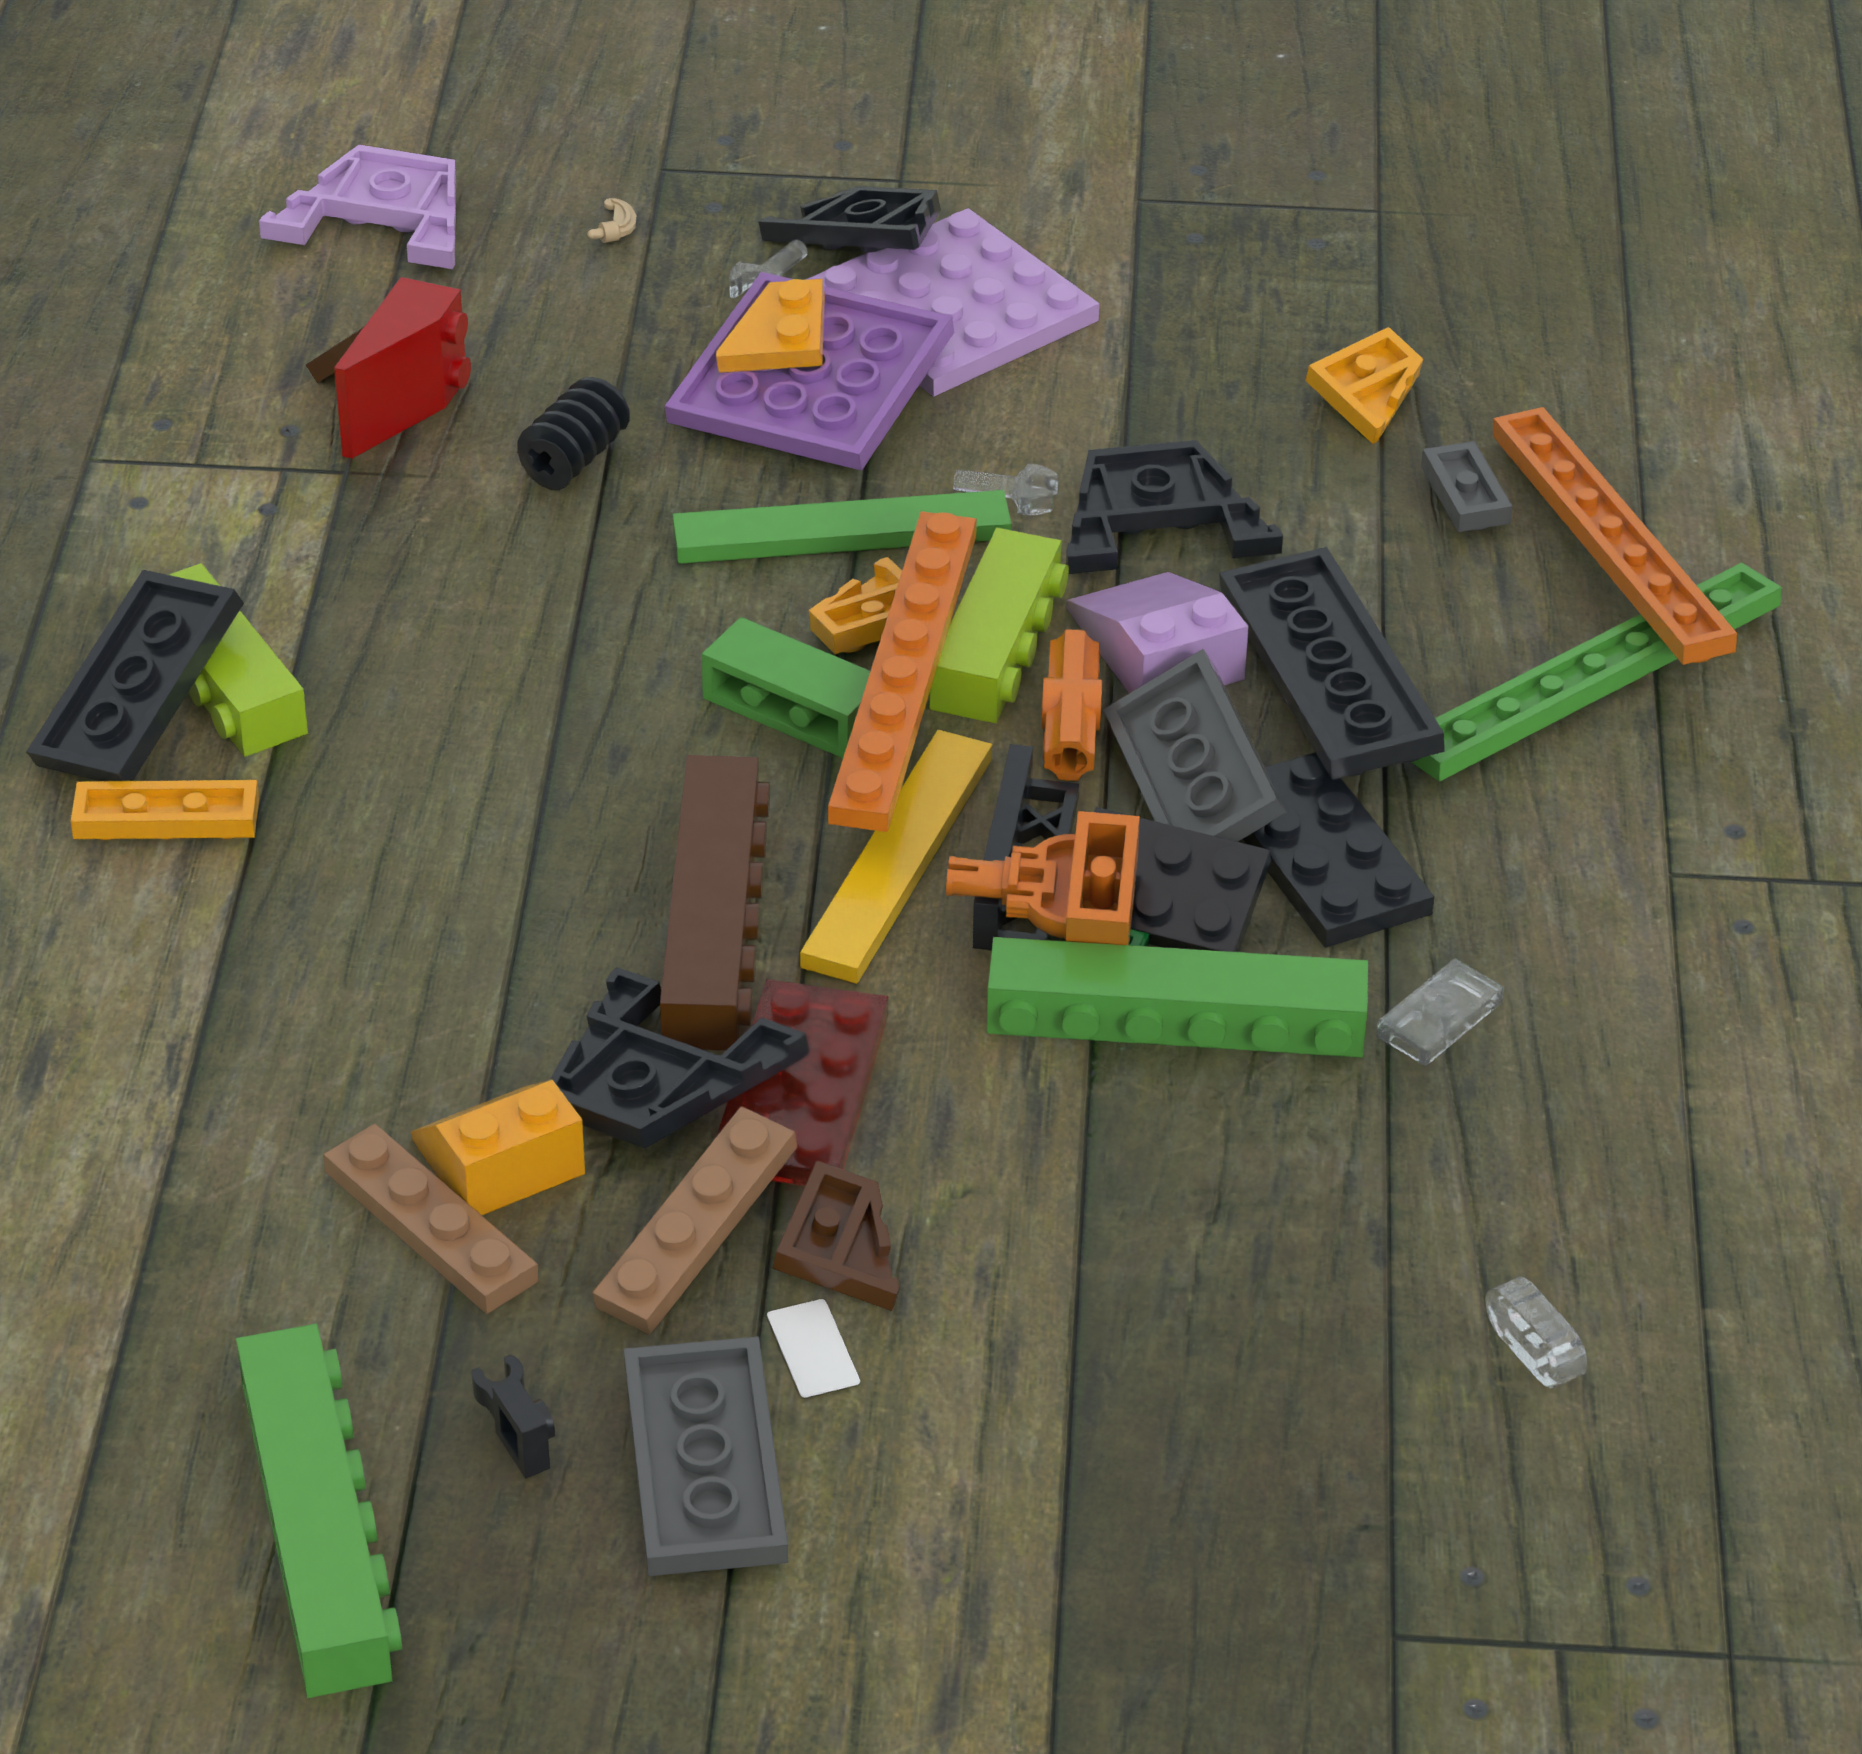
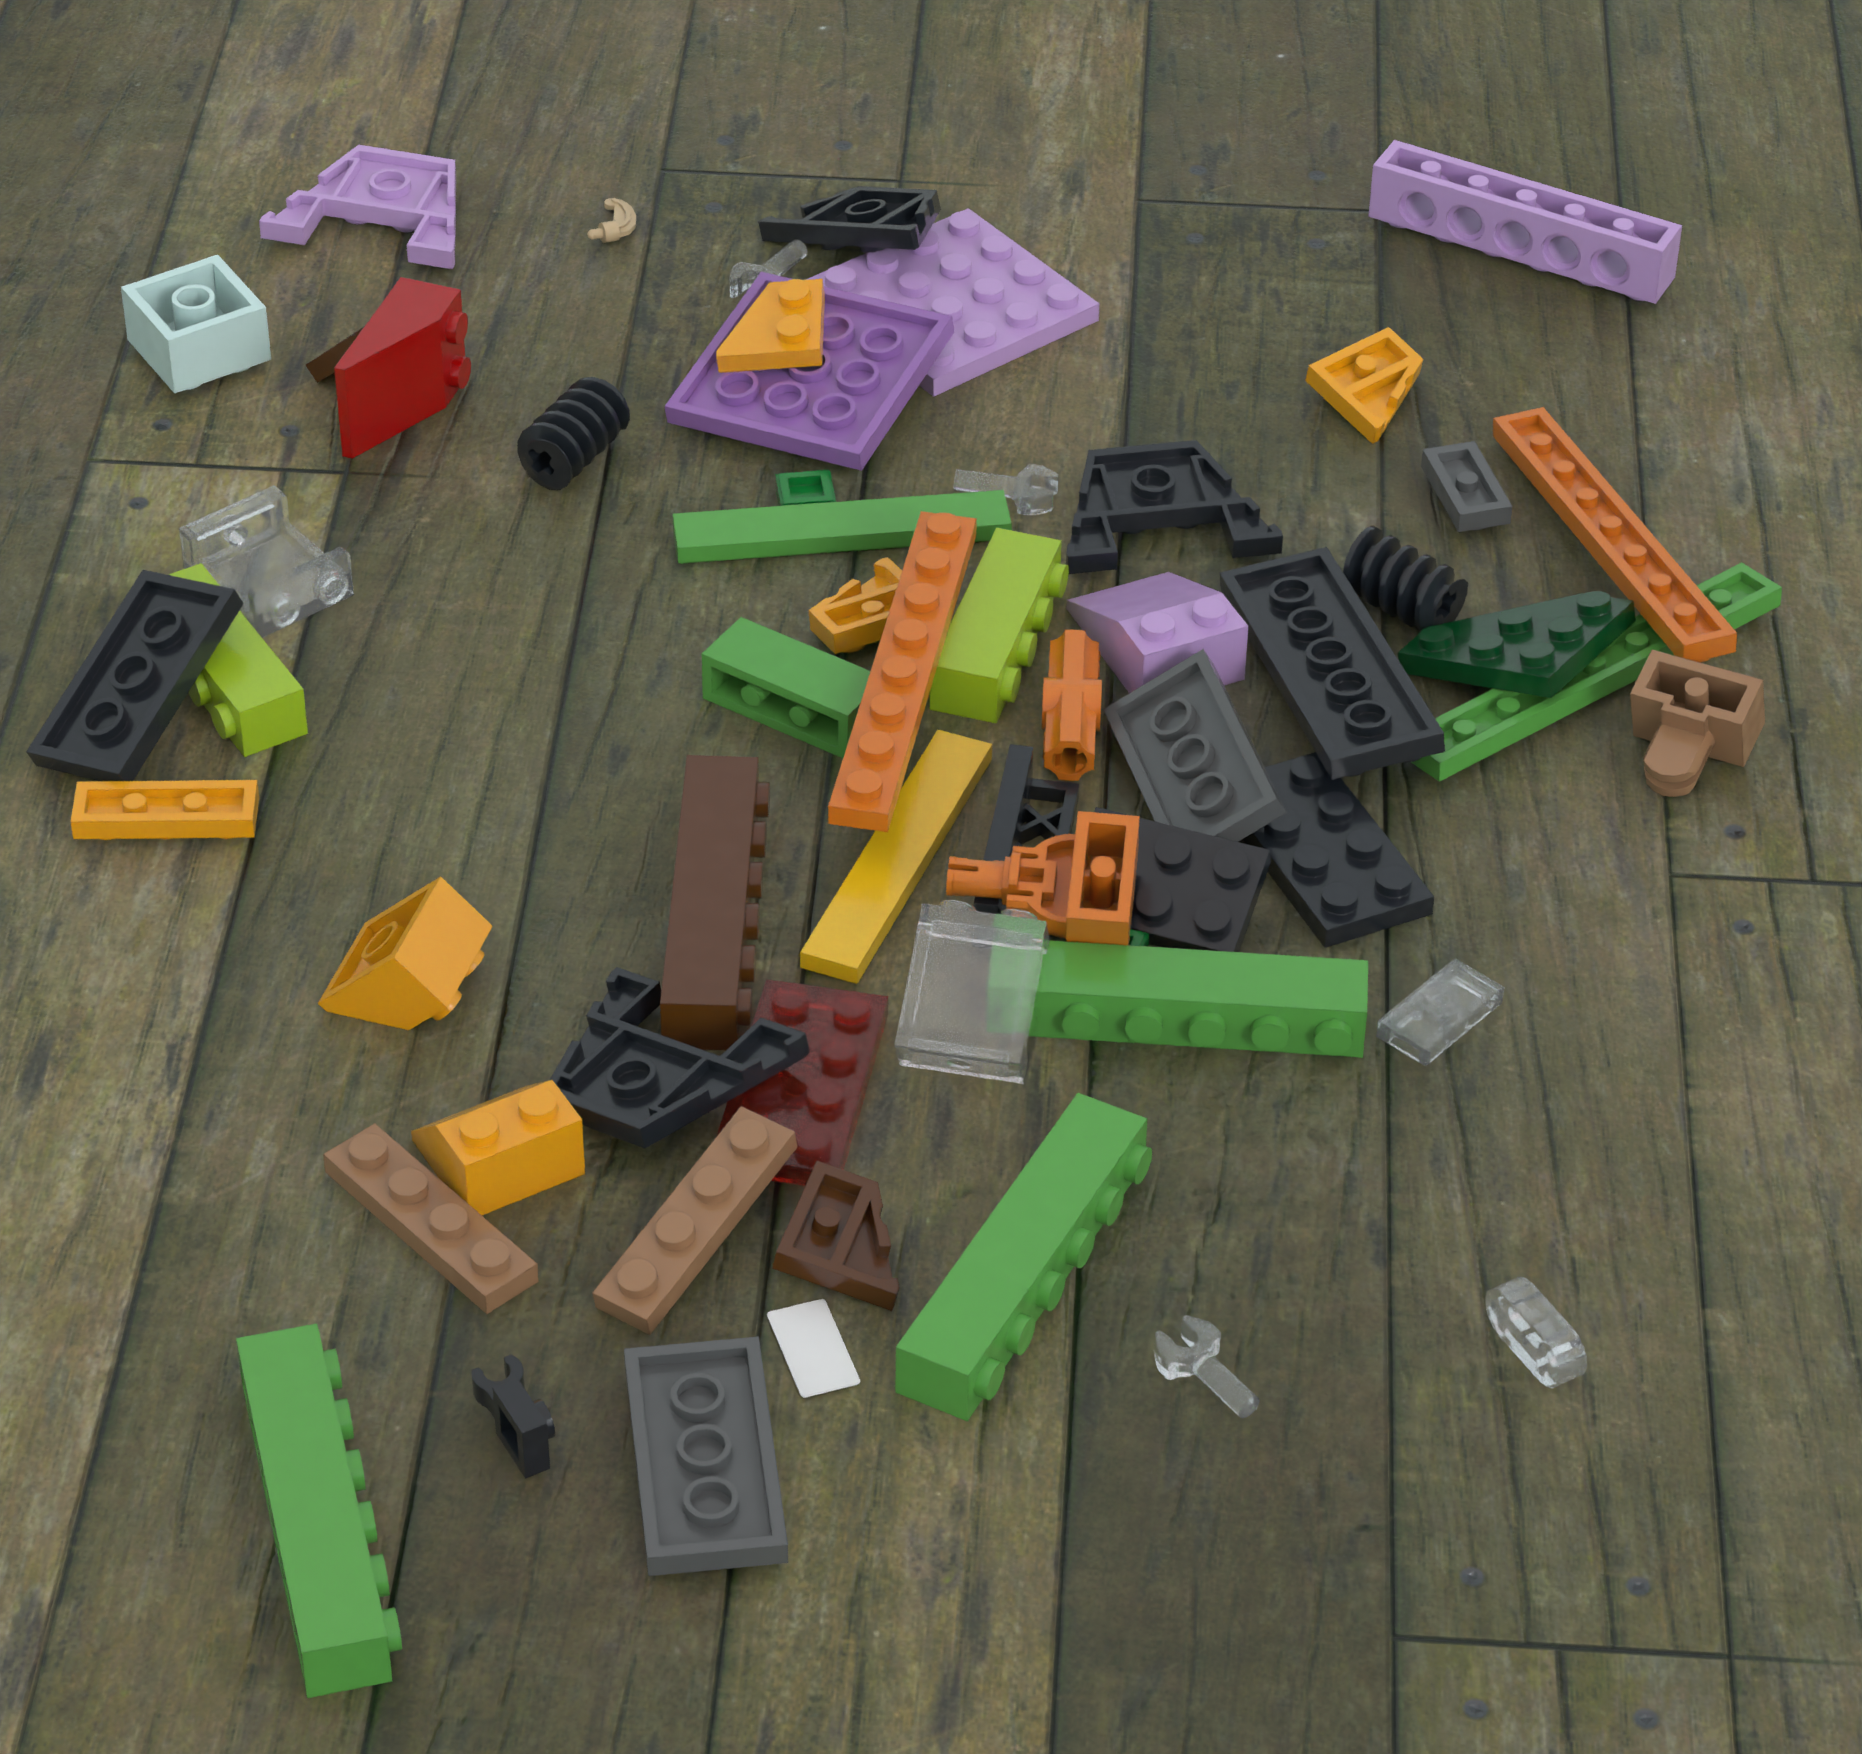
(196, 323): none -> light aqua brick
(267, 561): none -> clear panel
(410, 960): none -> light orange slope
(804, 487): none -> green tile
(971, 991): none -> clear panel
(1022, 1257): none -> bright green brick
(1200, 1360): none -> clear bar
(1403, 581): none -> black piece
(1523, 647): none -> dark green plate
(1525, 221): none -> lavender brick
(1692, 716): none -> medium nougat brick

